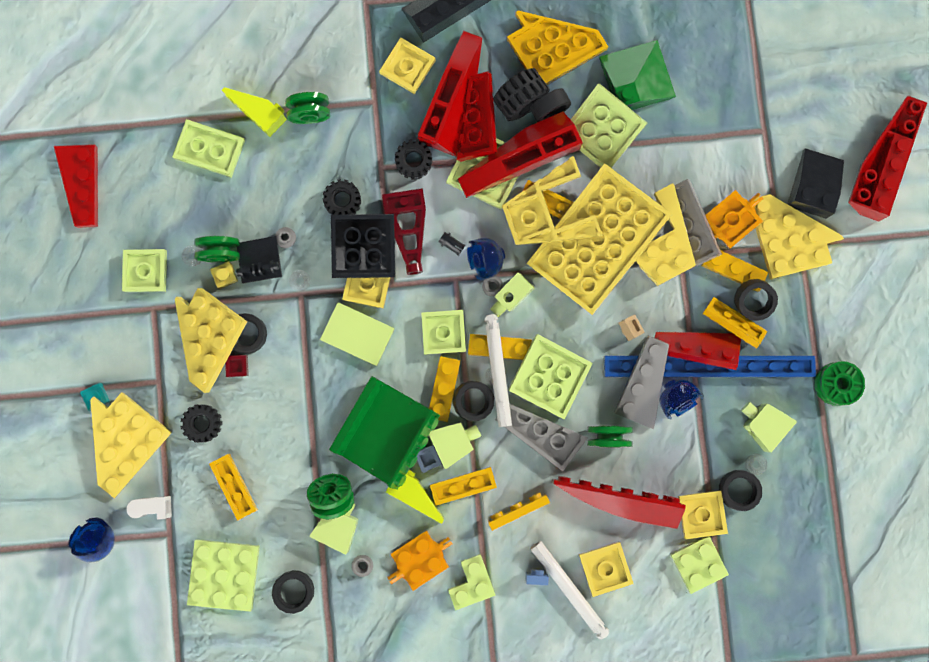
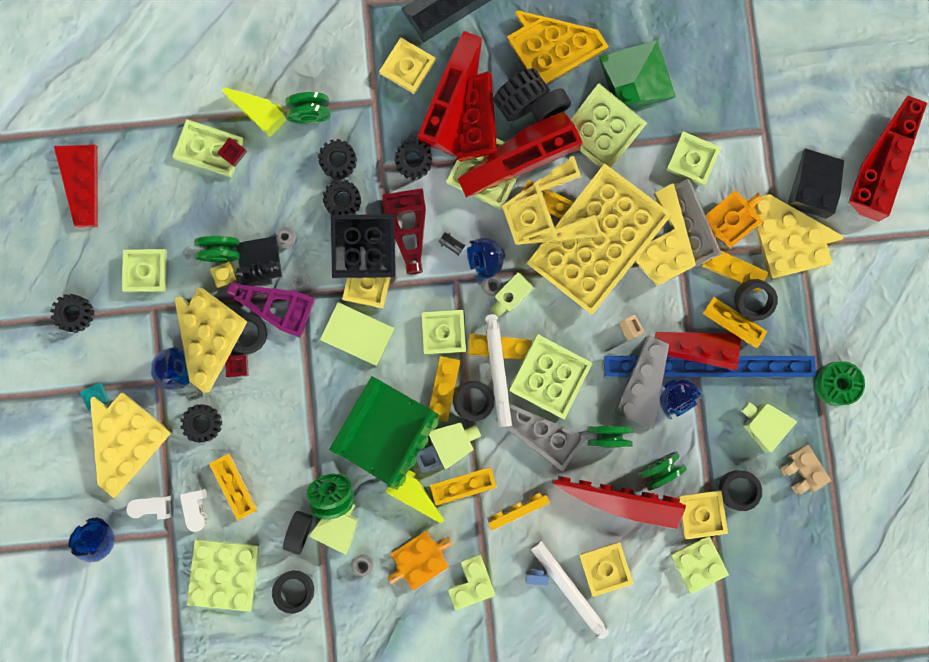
(61, 307): none -> black tyre
(170, 369): none -> clear blue cylinder
(193, 510): none -> white leg
(232, 152): none -> dark red plate
(297, 313): none -> magenta plate
(297, 532): none -> black tyre
(346, 167): none -> black tyre
(662, 471): none -> green wheel
(693, 158): none -> yellowish green plate
(809, 468): none -> tan plate

